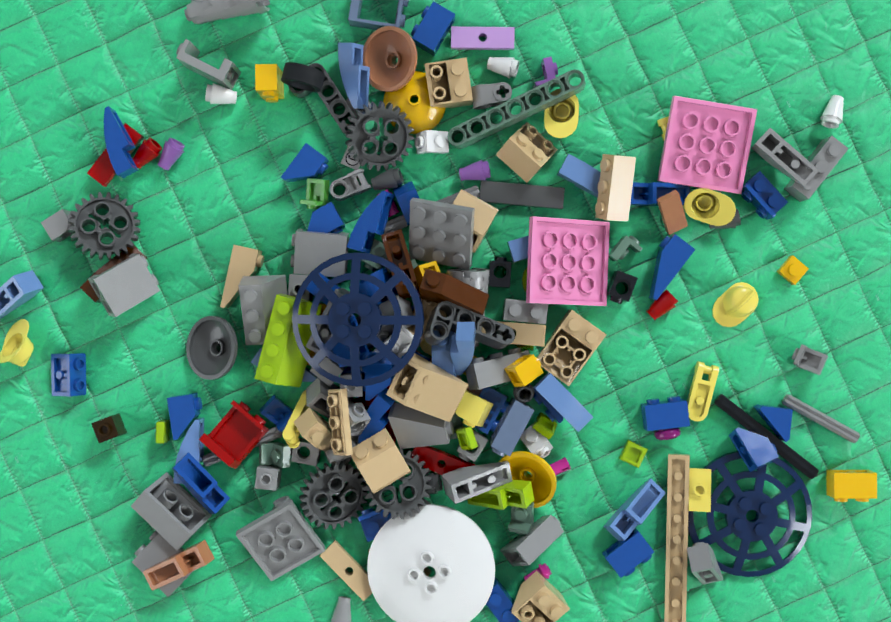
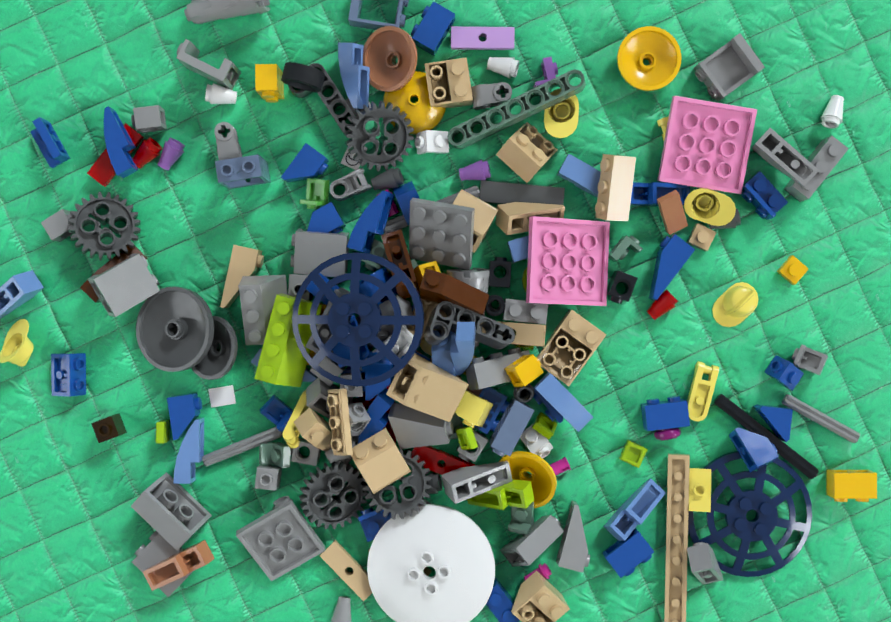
(49, 143): none -> blue bracket
(149, 119): none -> light grey brick
(175, 329): none -> dark grey dish
(200, 484): blue slope -> none
(222, 396): none -> white sticker
(228, 146): none -> light grey piece
(234, 172): none -> sand blue window
(235, 434): red panel -> none
(495, 311): none -> black cone
(514, 216): none -> tan slope
(573, 546): none -> light grey slope
(658, 48): none -> yellow dish
(701, 237): none -> tan plate
(728, 67): none -> light grey panel
(784, 372): none -> blue bracket

